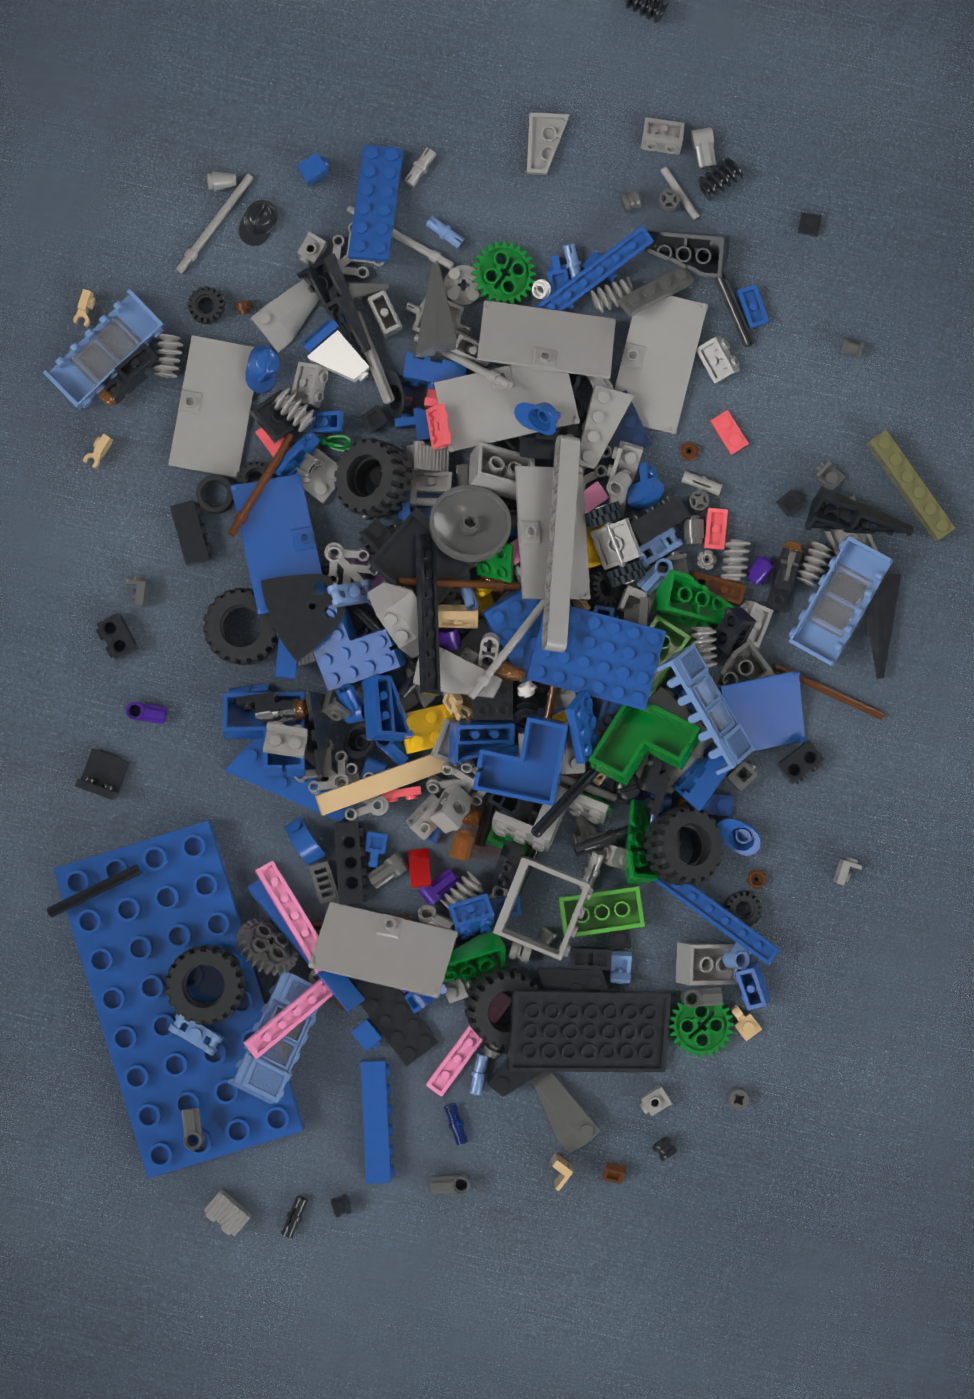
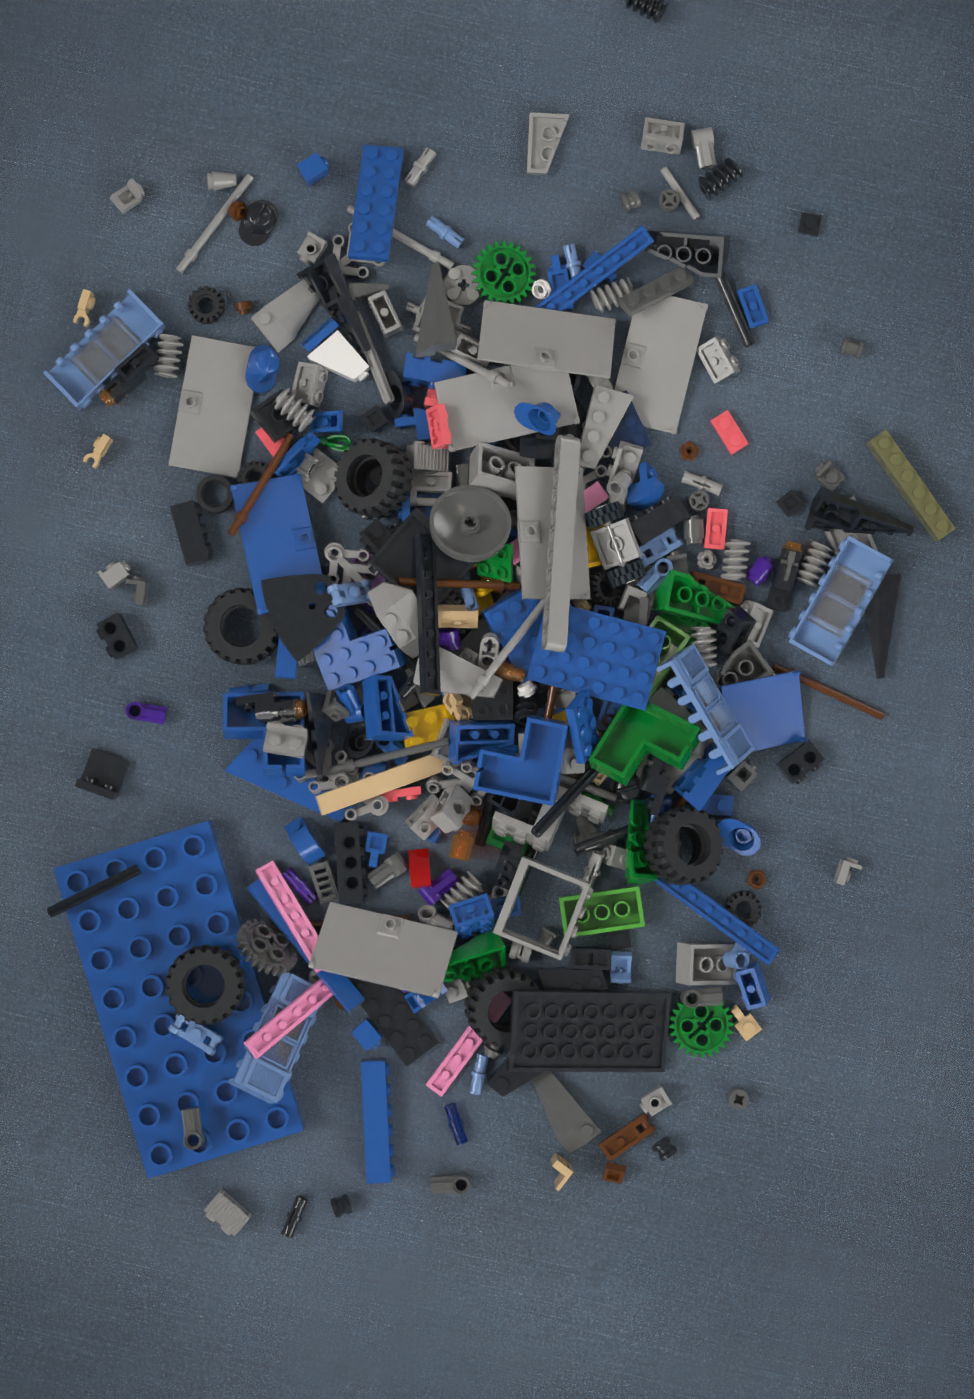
(115, 574): none -> light grey brick
(128, 196): none -> light grey bracket
(237, 210): none -> reddish brown plate
(299, 885): none -> dark purple pin
(350, 765): none -> dark grey bar
(626, 1137): none -> reddish brown plate

